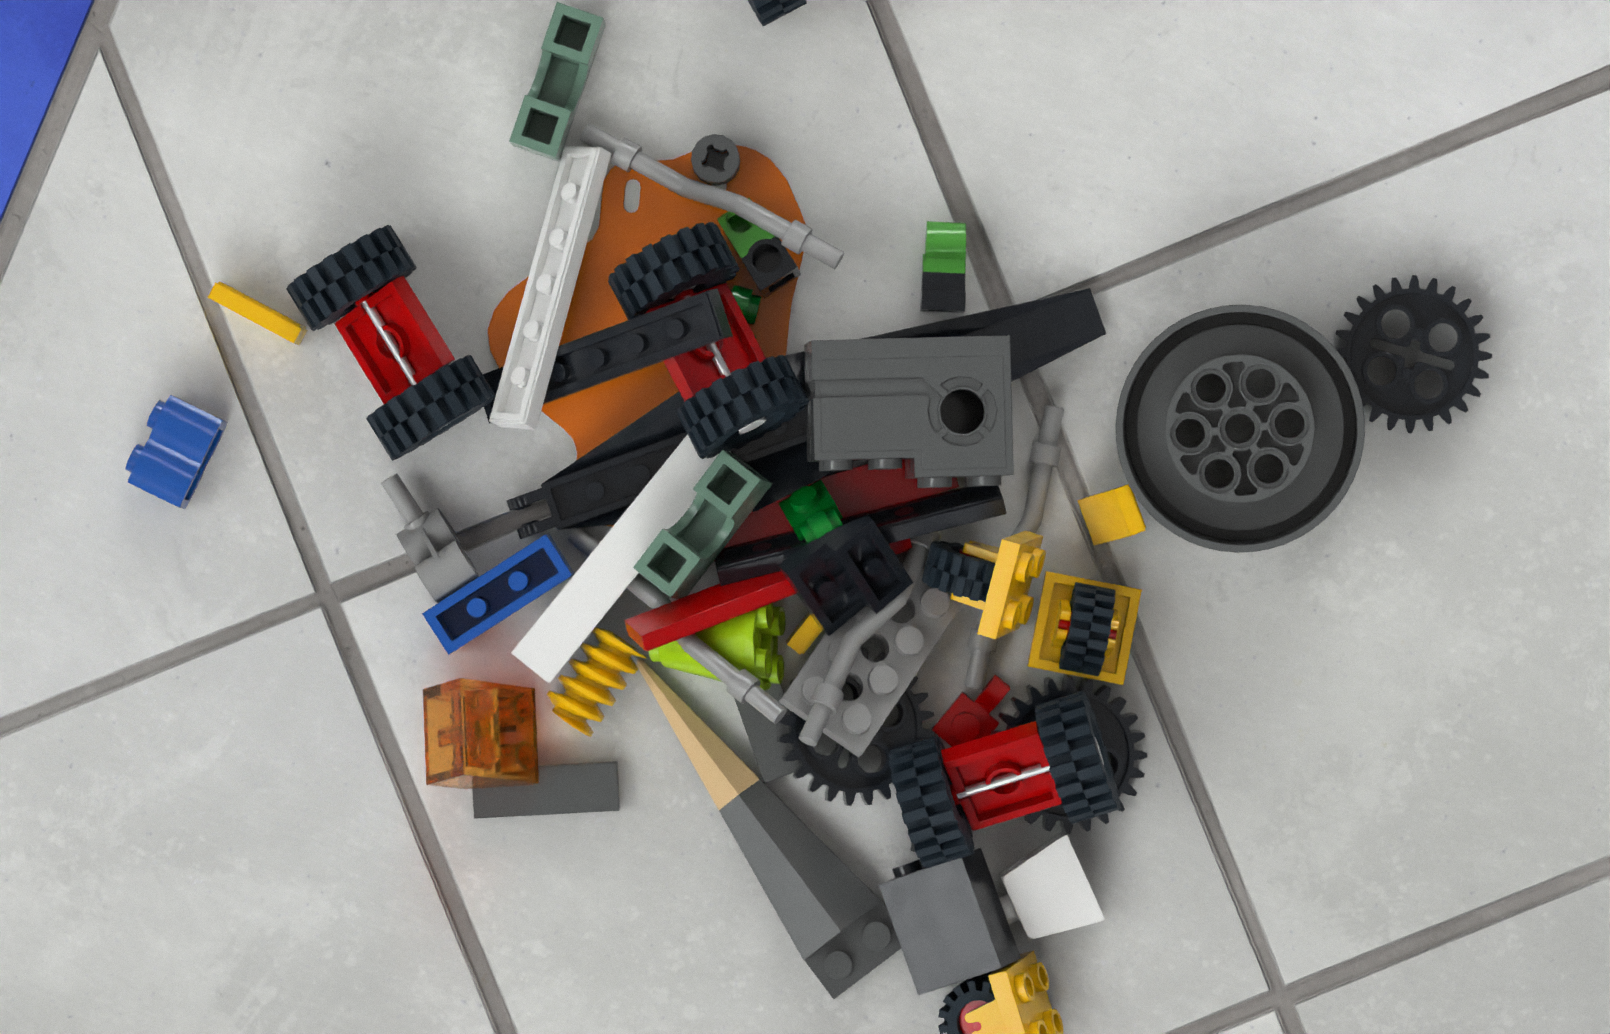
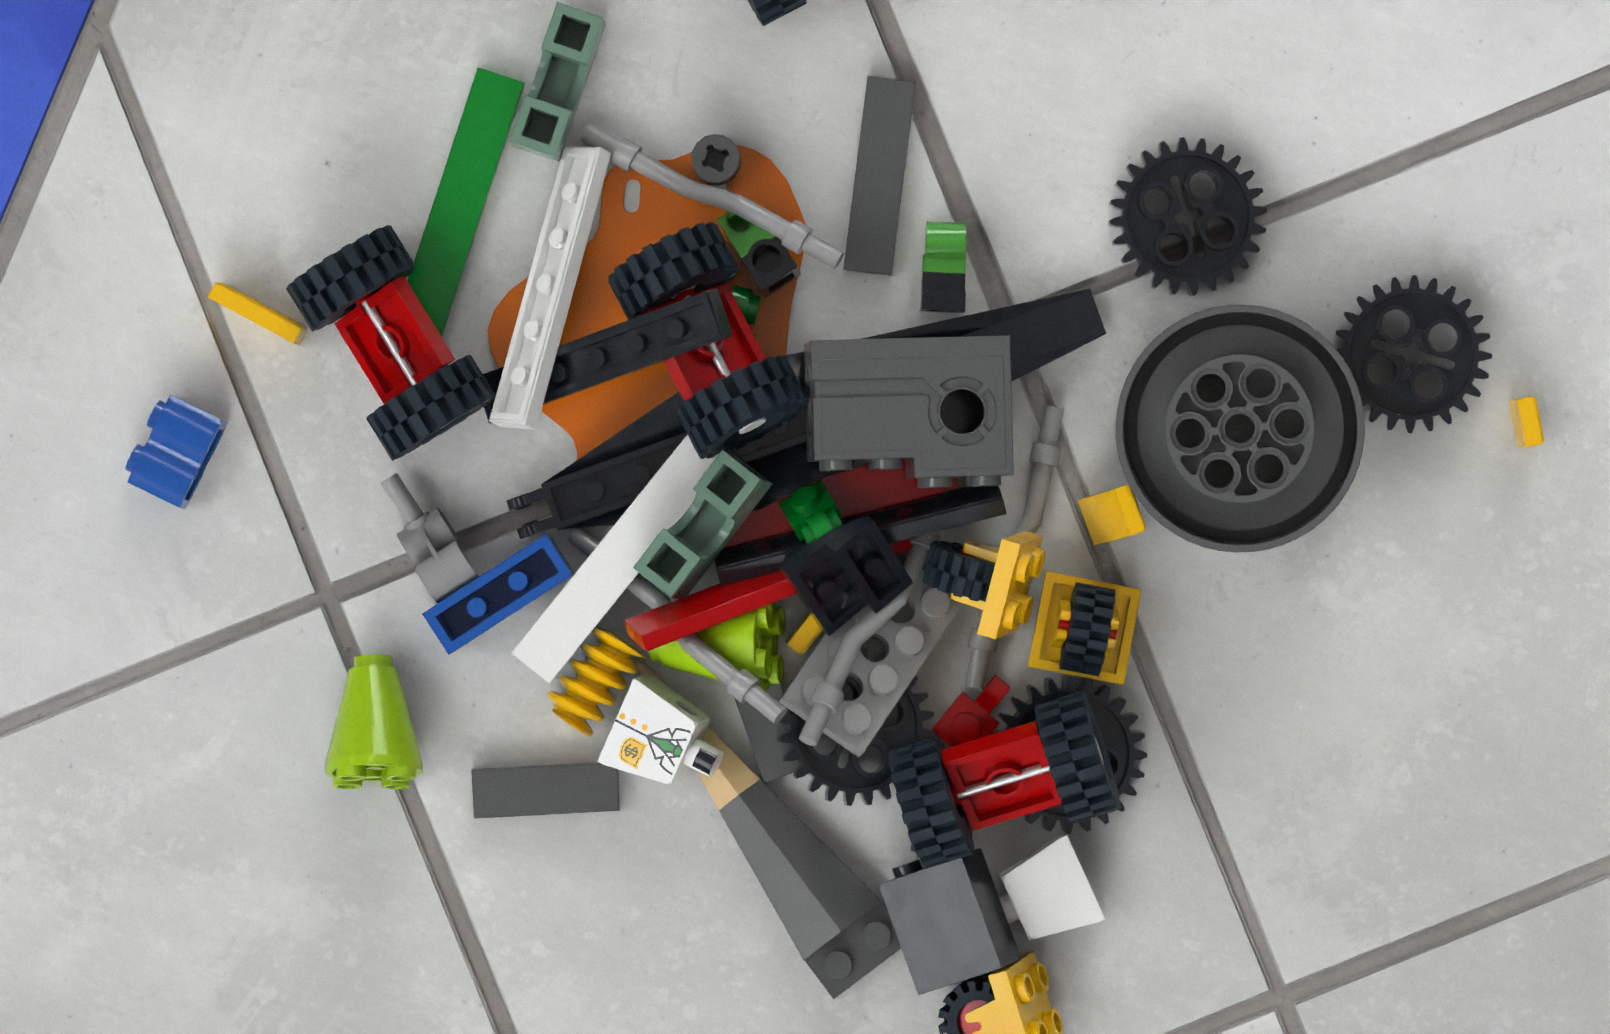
(373, 729): none -> lime cone
(463, 192): none -> green tile
(480, 735): clear orange slope -> none
(659, 735): none -> white torso
(879, 175): none -> dark grey tile
(1229, 203): none -> black gear
(1526, 421): none -> yellow tile

